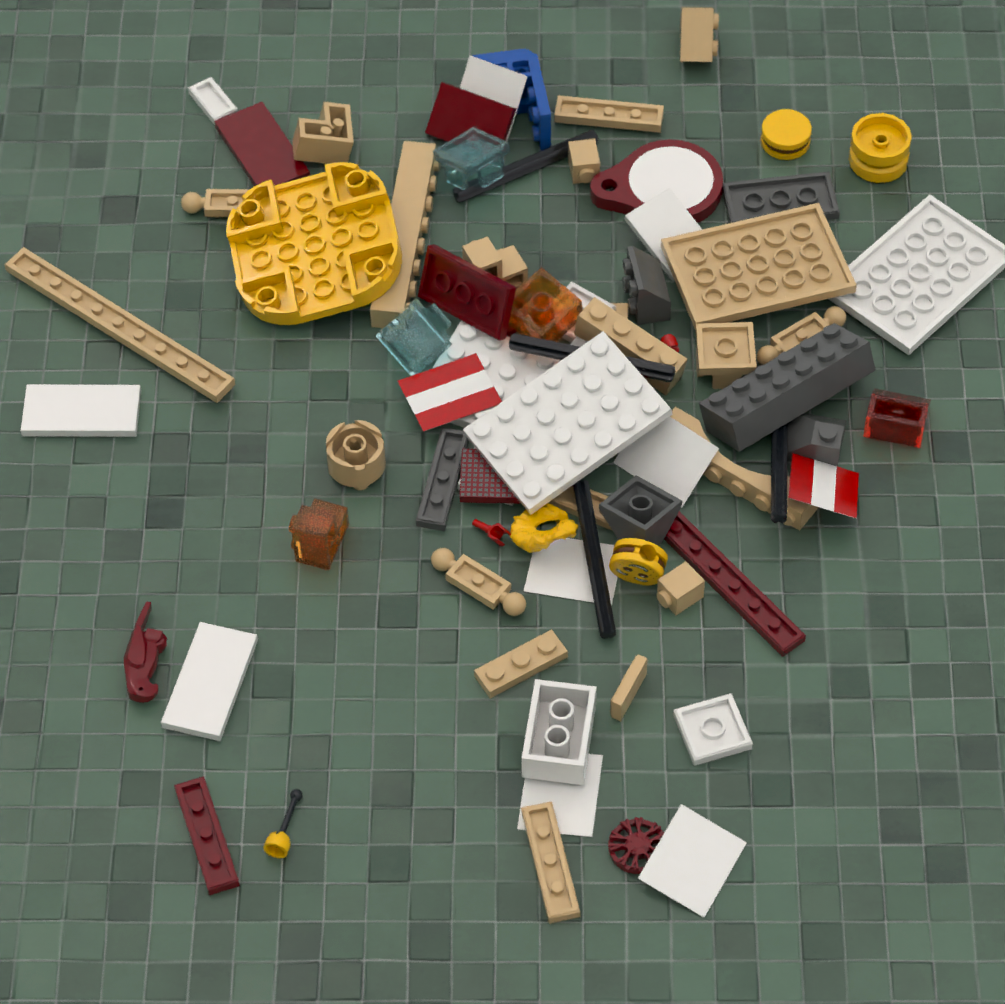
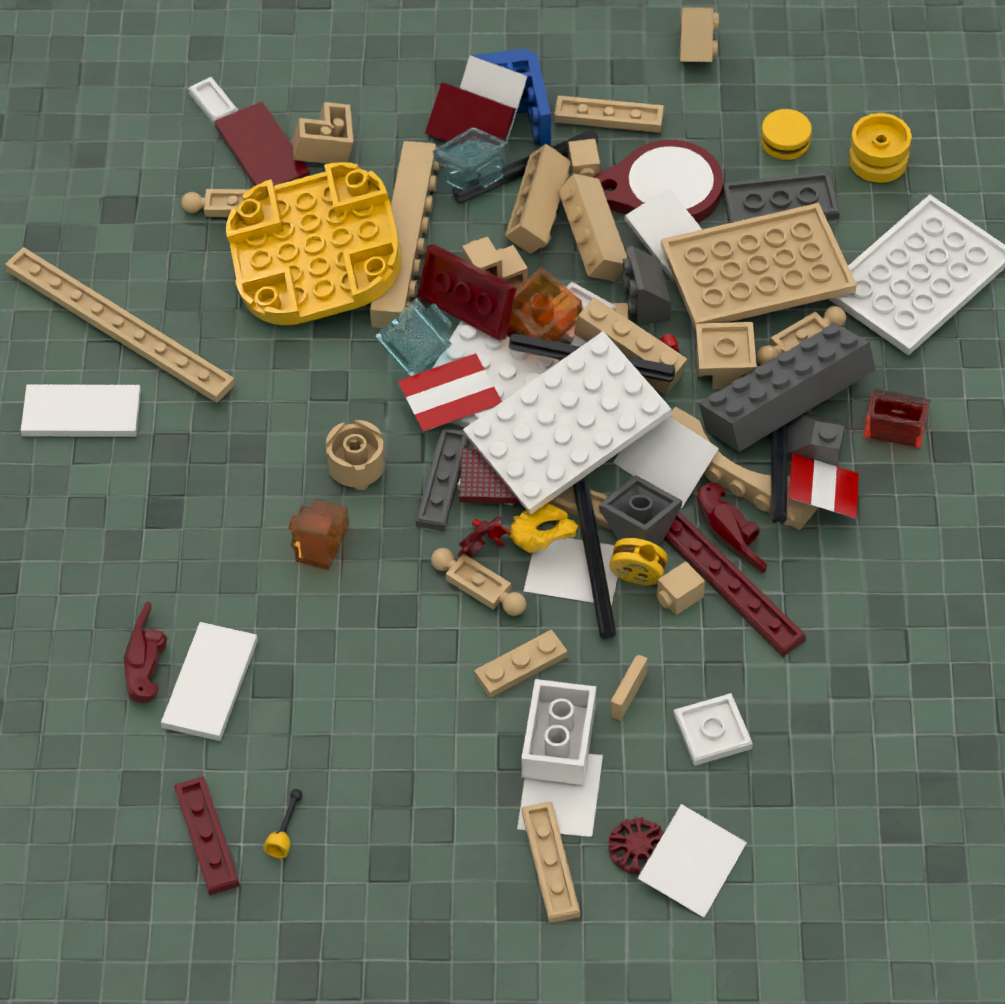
(474, 540): none -> dark red plate
(538, 199): none -> tan brick
(593, 227): none -> tan brick
(729, 524): none -> dark red animal

